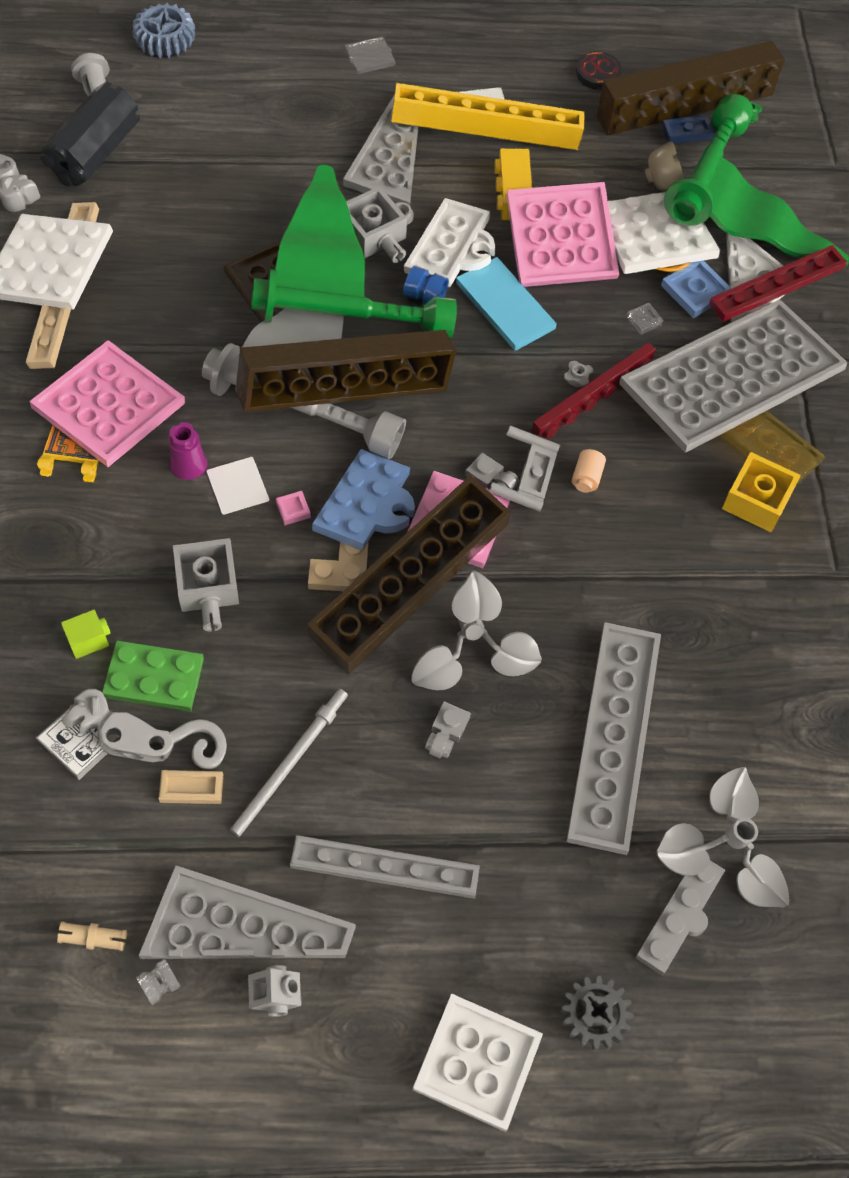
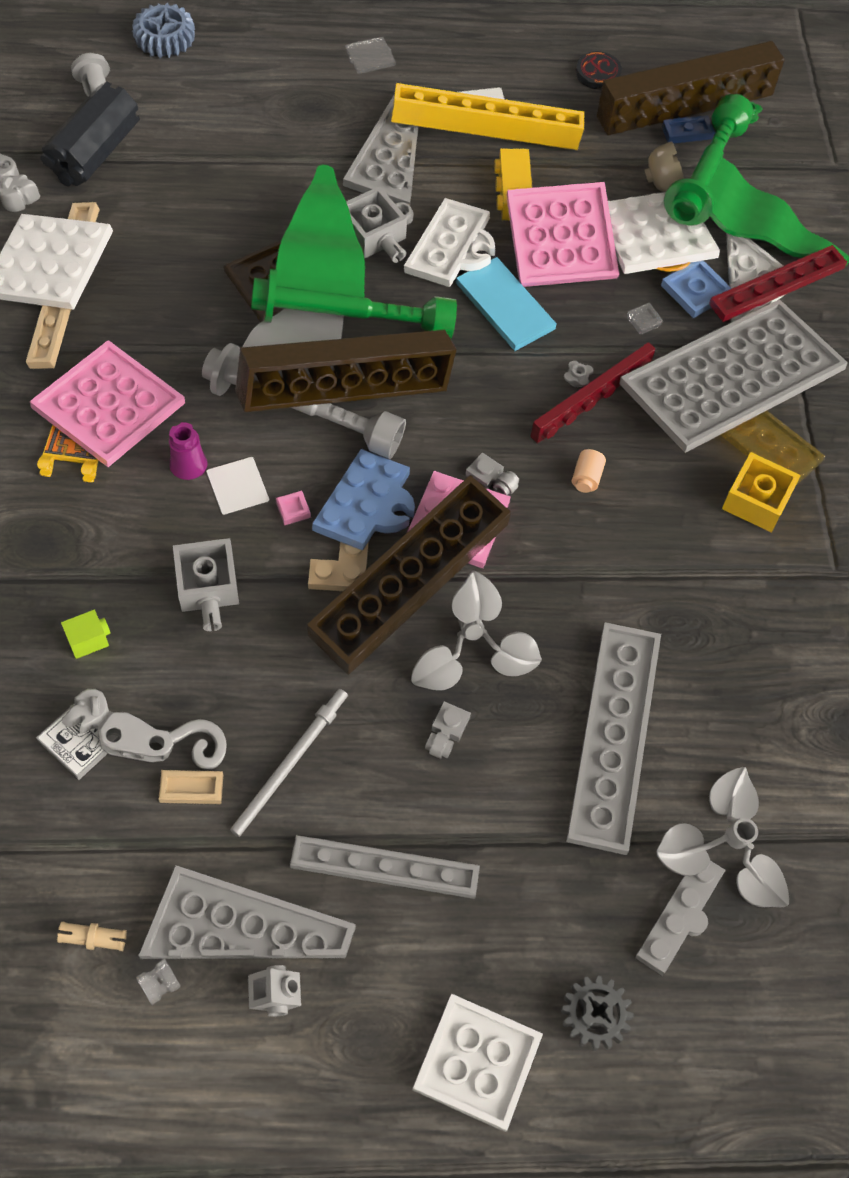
(153, 676): bright green plate -> none
(423, 286): blue wheel -> none
(535, 472): light grey plate -> none

